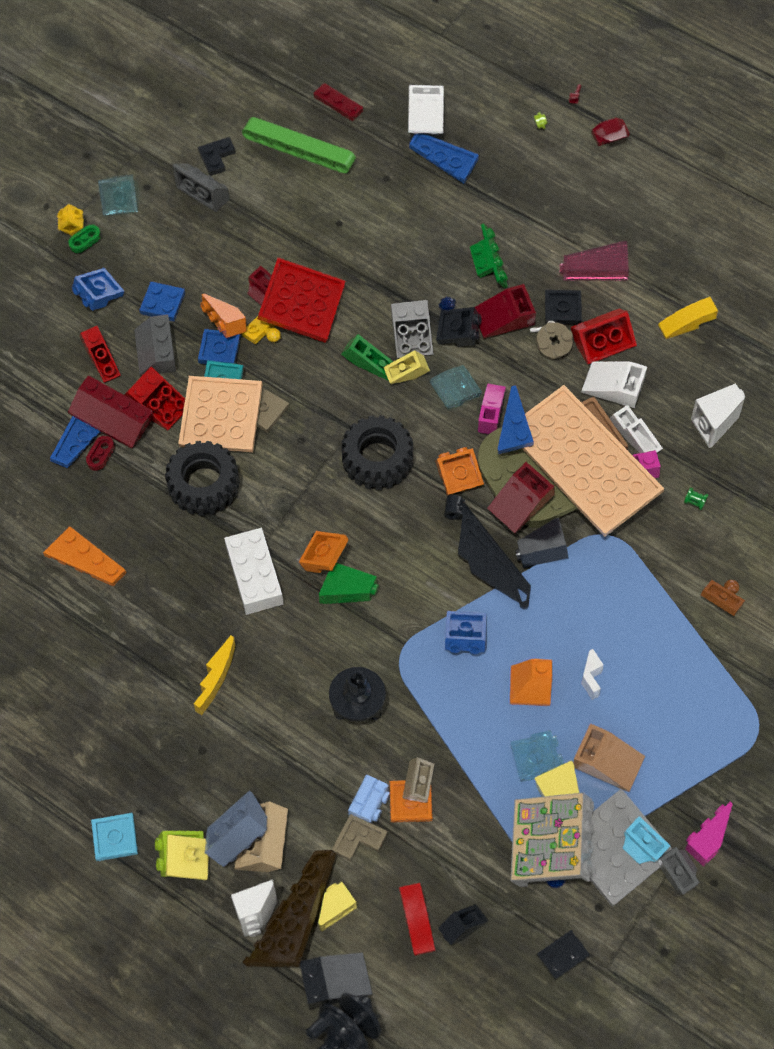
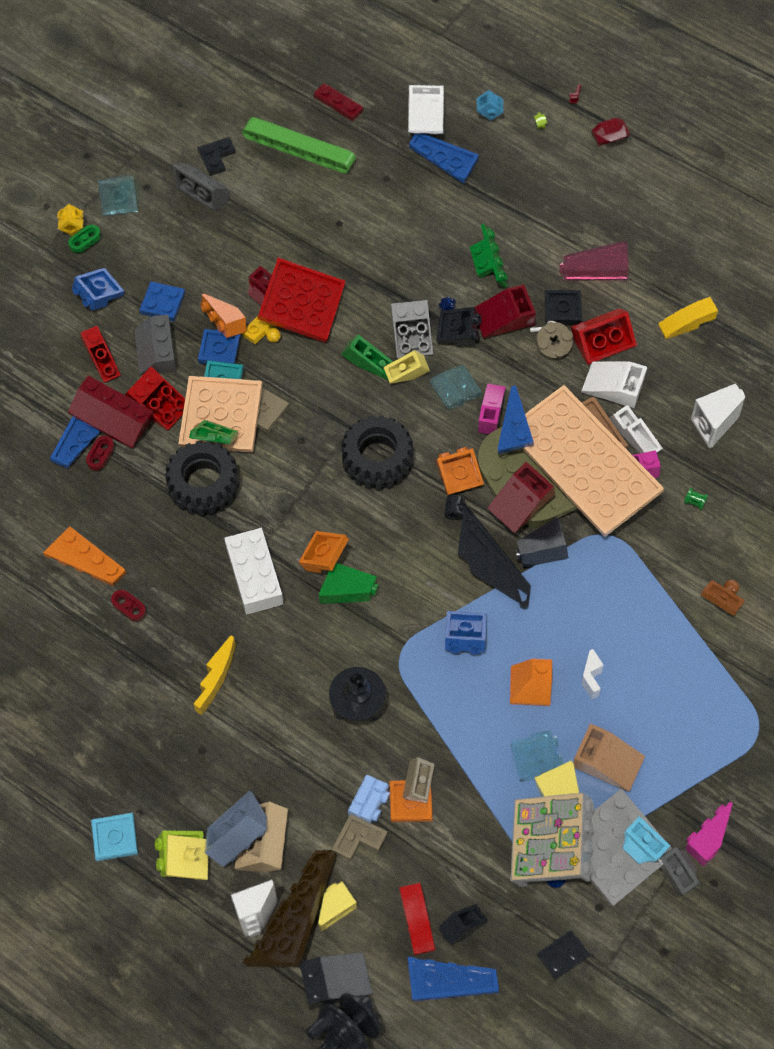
(129, 606): none -> dark red plate
(213, 432): none -> green wing
(447, 980): none -> blue wing
(489, 105): none -> dark azure brick

